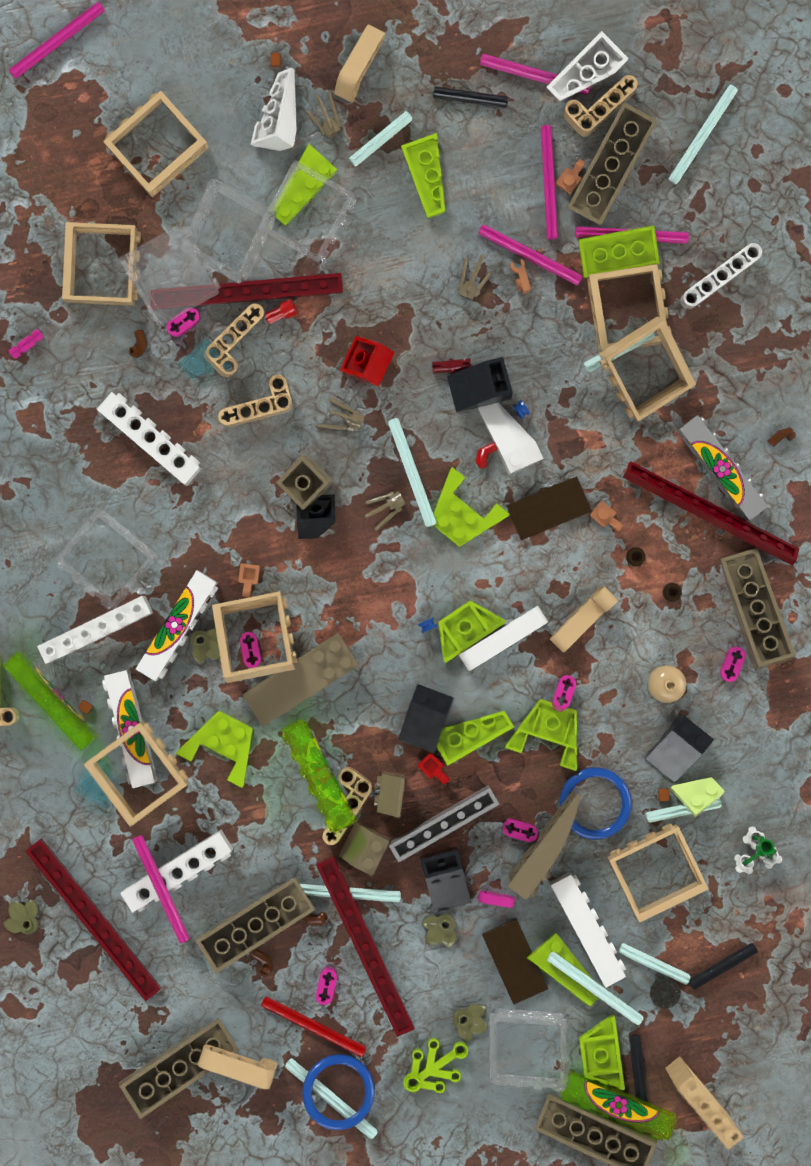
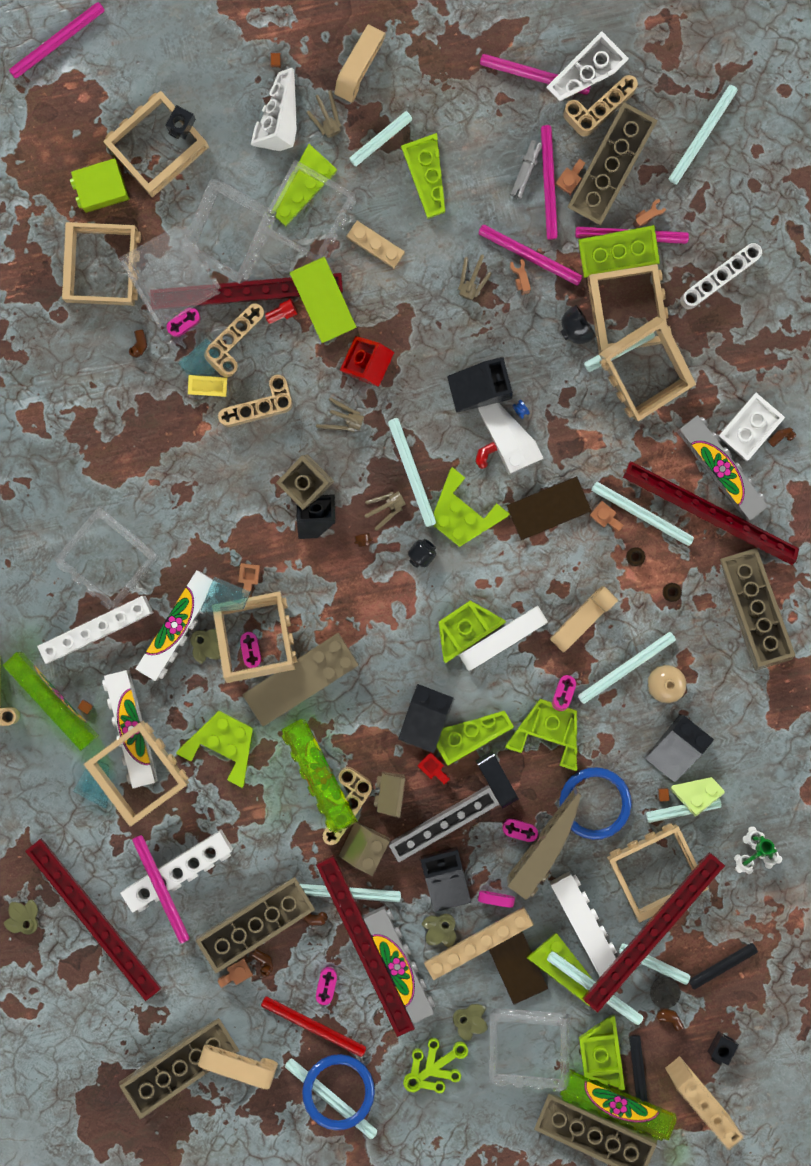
(26, 344): dark pink axle -> none
(99, 185): none -> lime brick
(110, 408): white brick -> none
(180, 114): none -> black brick
(207, 385): none -> light yellow plate
(224, 597): none -> clear light blue wing
(237, 971): none -> nougat plate
(323, 299): none -> lime tile
(363, 539): none -> reddish brown plate
(375, 244): none -> tan plate
(399, 964): none -> brick
(422, 553): none -> black head
(427, 625): blue bush -> none
(451, 365): dark red pin -> none
(470, 97): black axle -> none
(478, 943): none -> tan plate
(497, 779): none -> black beam
(526, 169): none -> light grey pin
(576, 326): none -> black cylinder
(626, 668): none -> light aqua axle
(642, 513): none -> light aqua axle
(644, 217): none -> nougat plate
(653, 932): none -> dark red plate
(670, 1016): none -> reddish brown arm
(719, 1041): none -> black brick
(737, 665): dark pink beam -> none
(751, 427): none -> white plate

